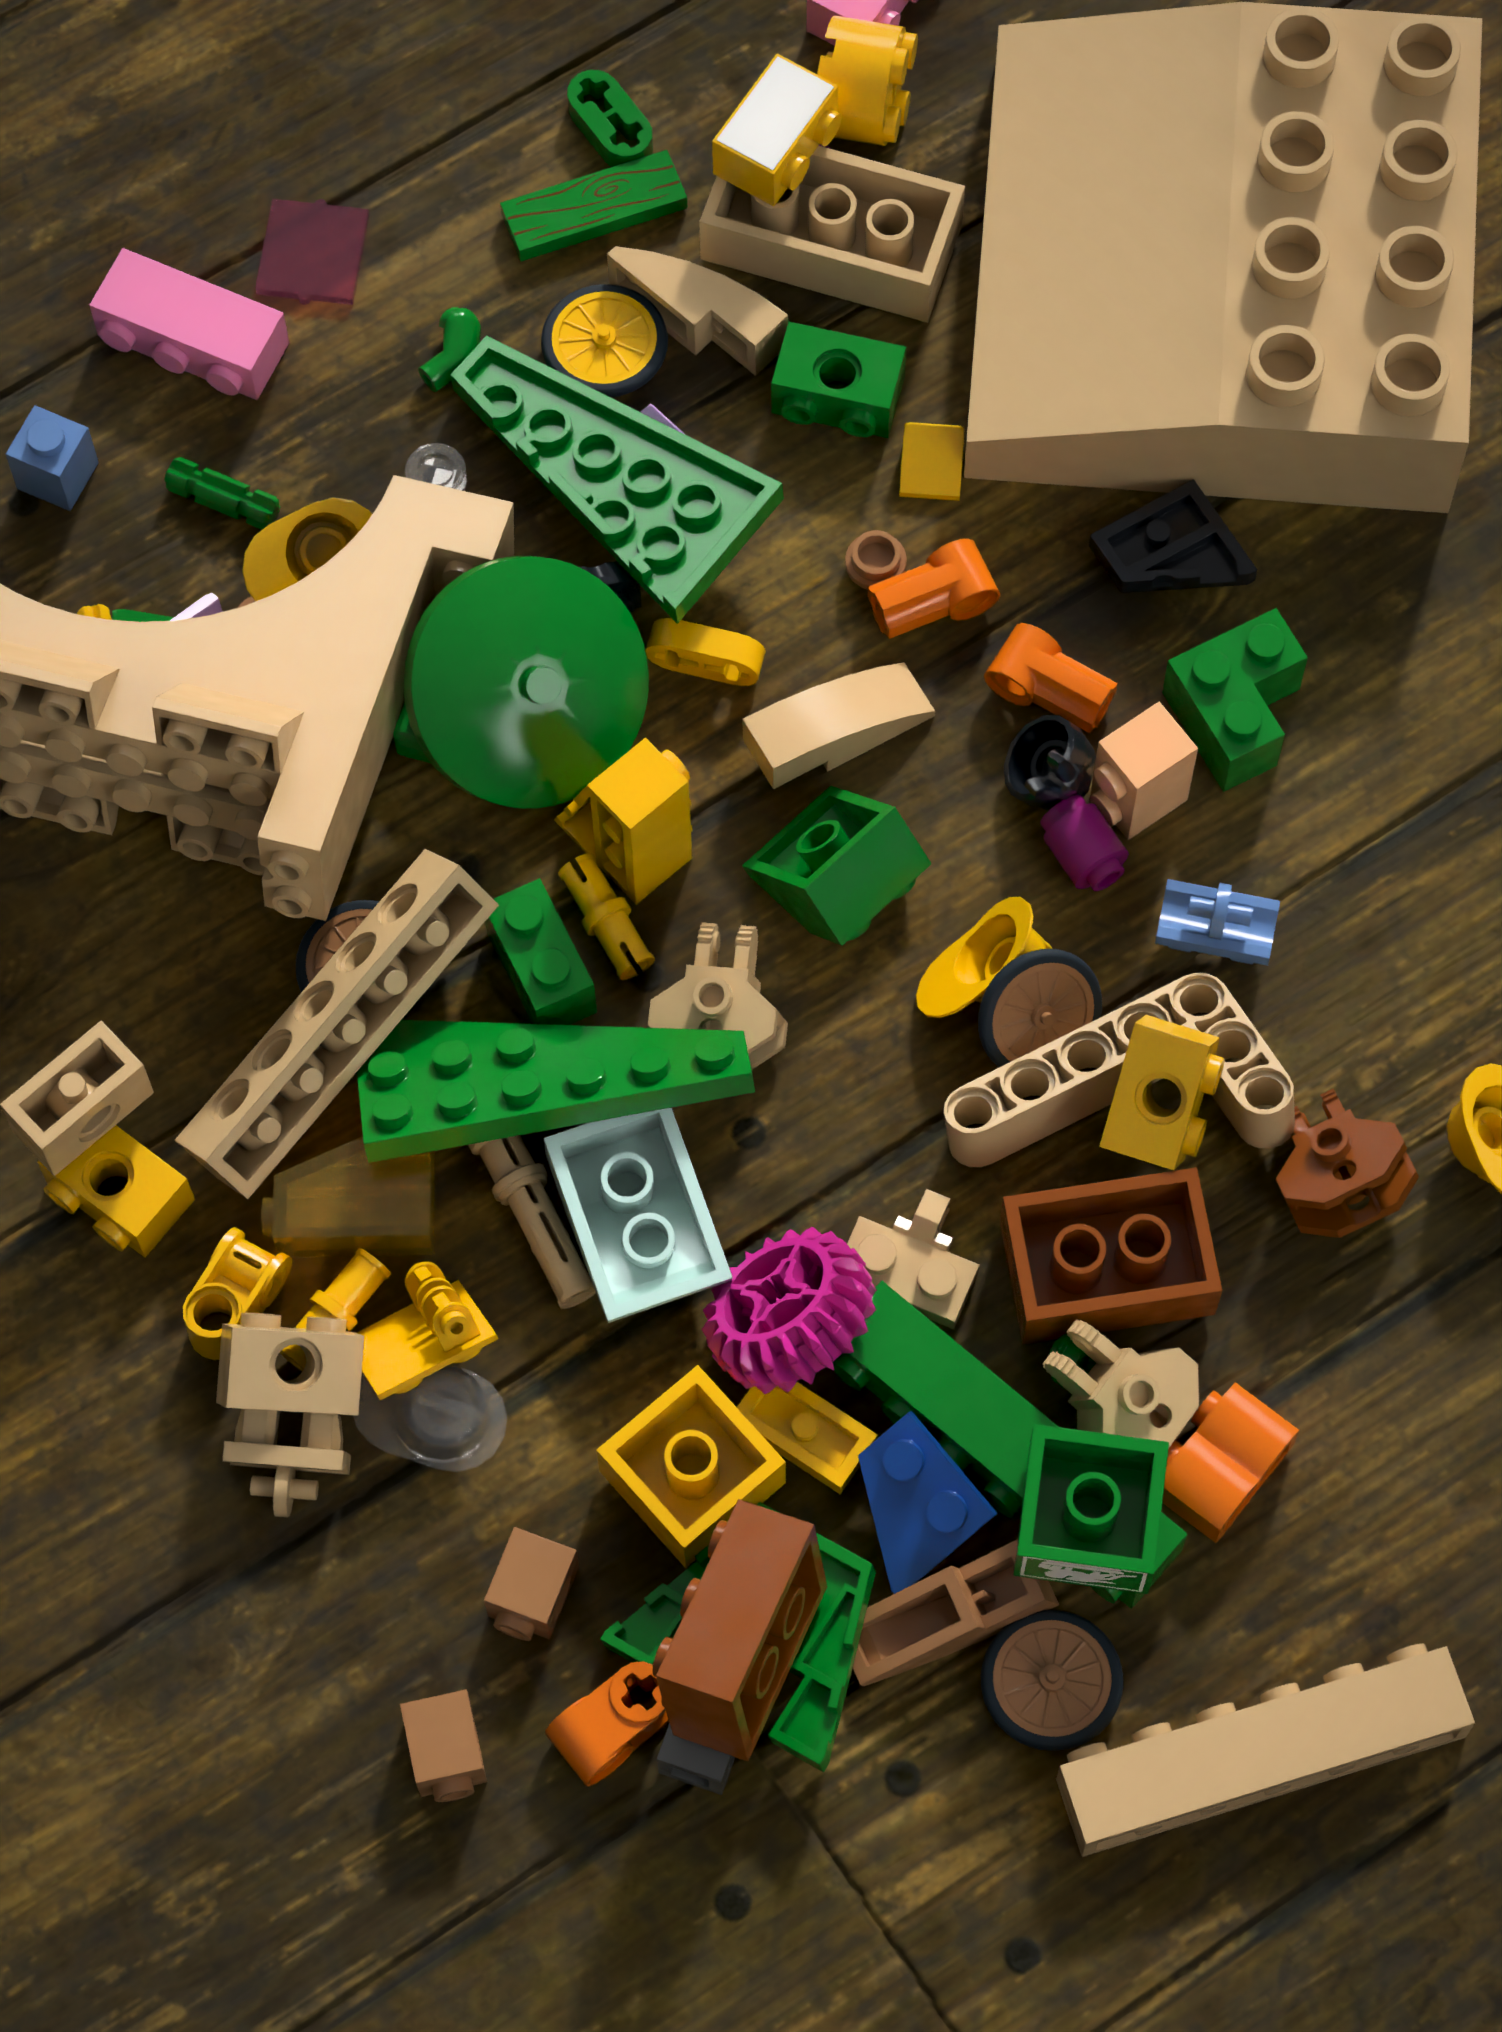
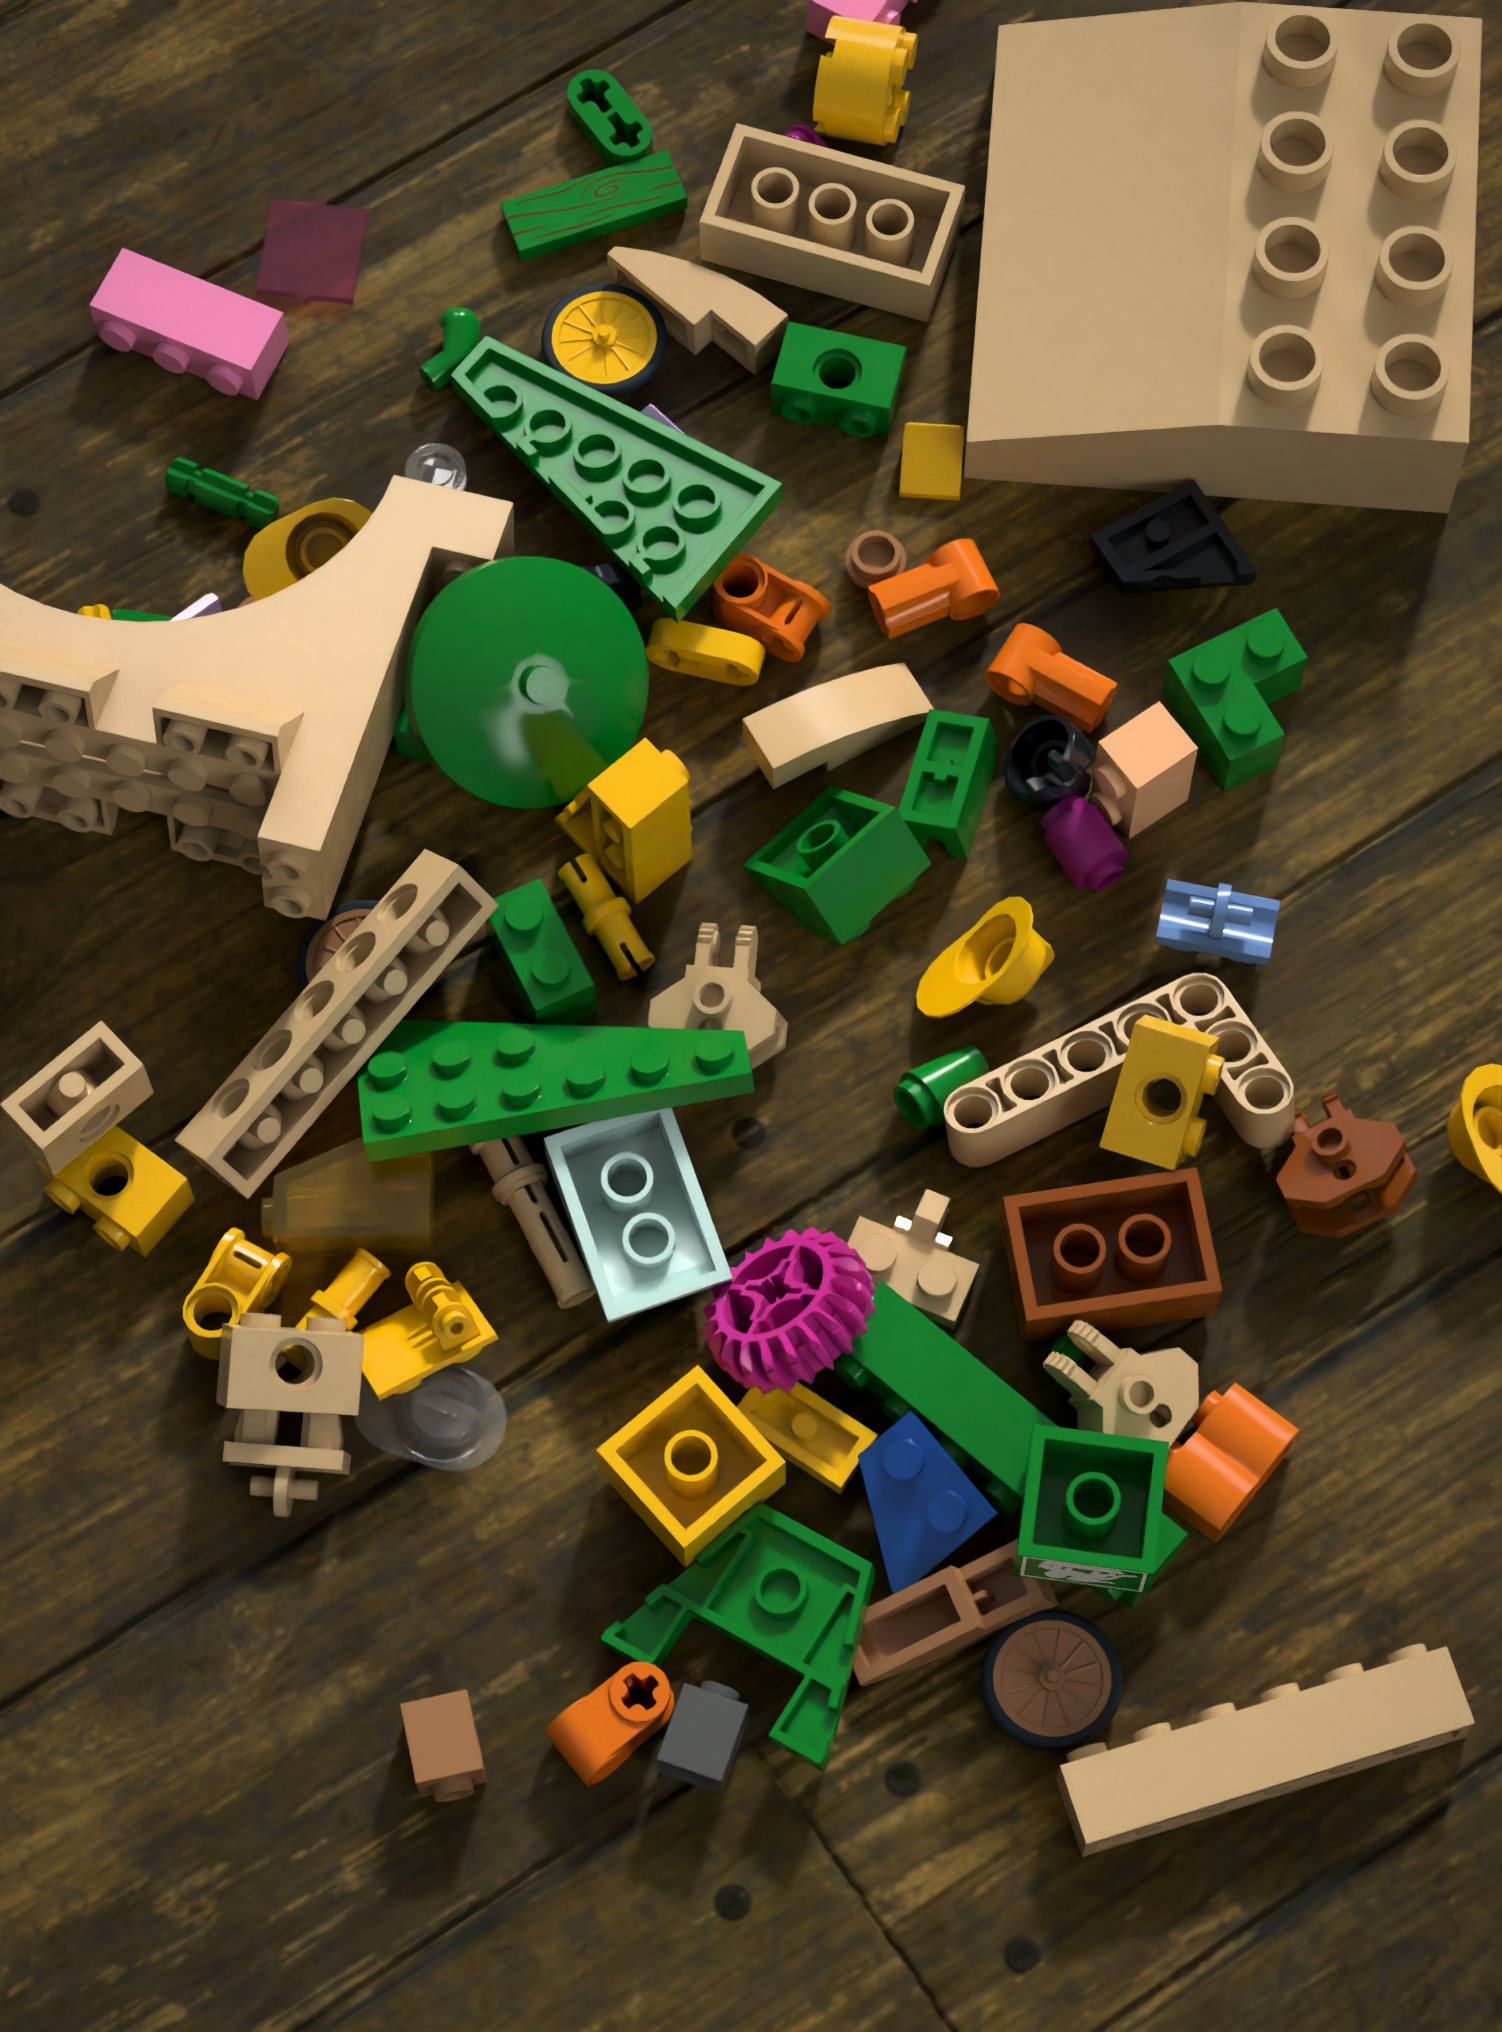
(52, 458): medium blue brick -> none
(530, 1585): medium nougat brick -> none
(740, 1629): dark orange brick -> none
(776, 130): brick -> none
(777, 612): none -> orange piece
(927, 1087): none -> green cone
(950, 780): none -> green hinge
(1036, 1003): medium nougat wheel -> none

